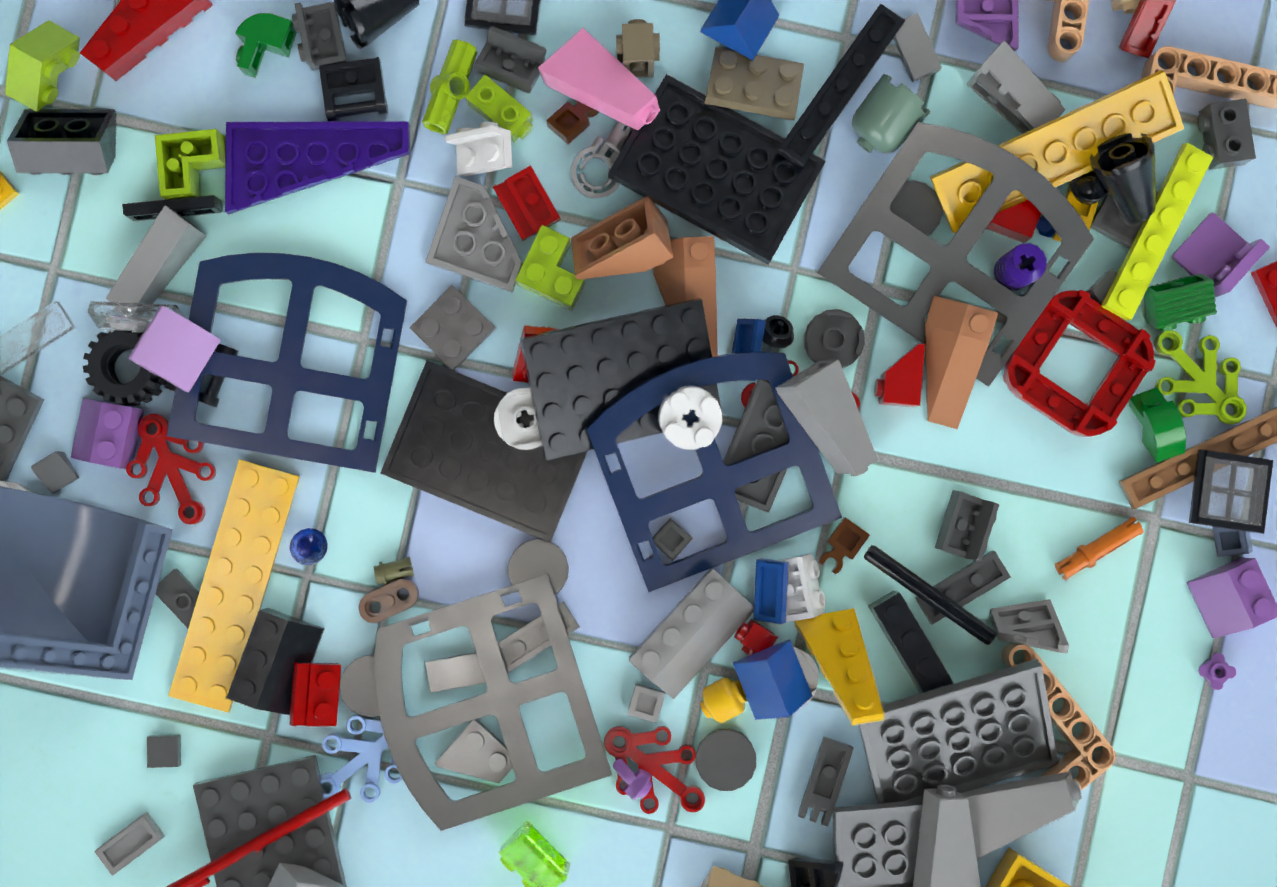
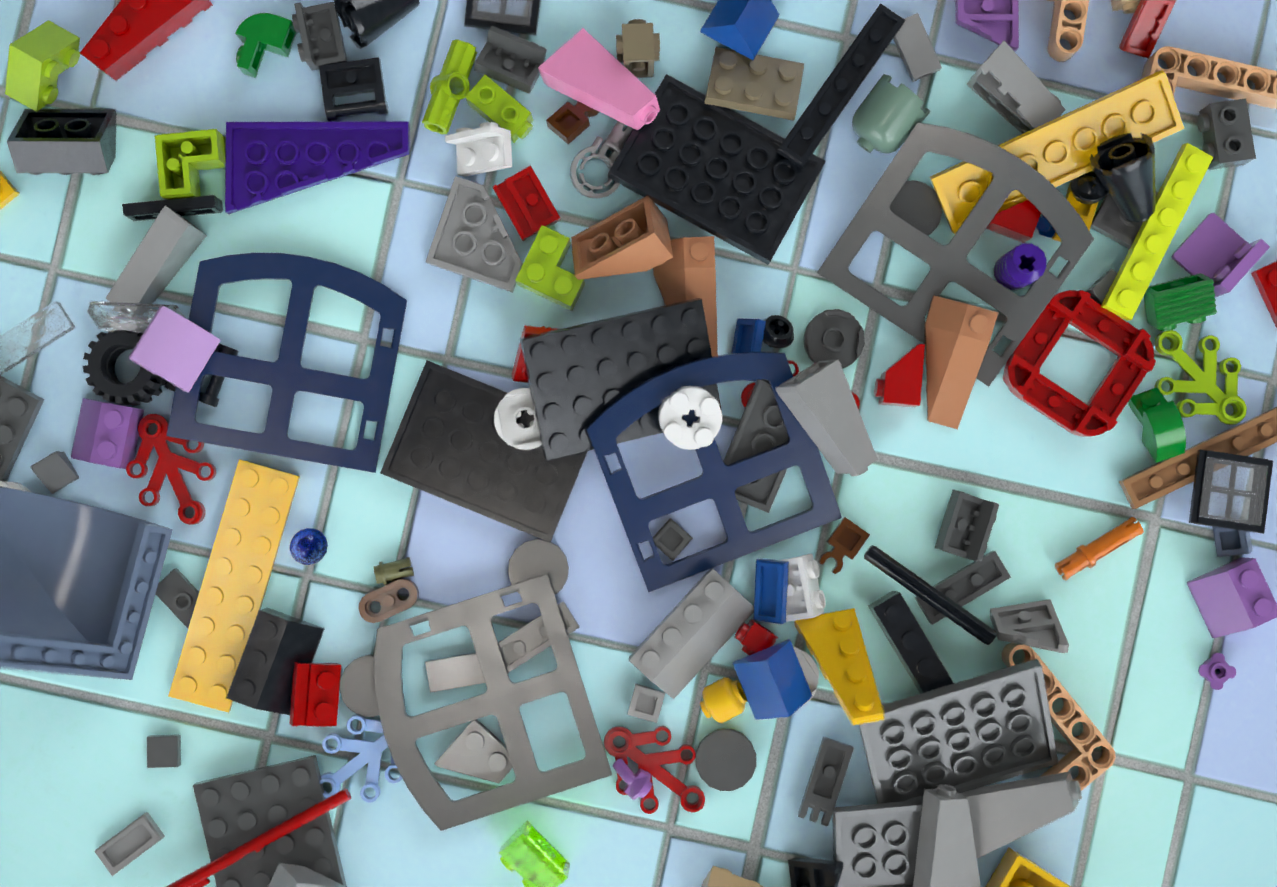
(452, 328): flat silver plate -> none

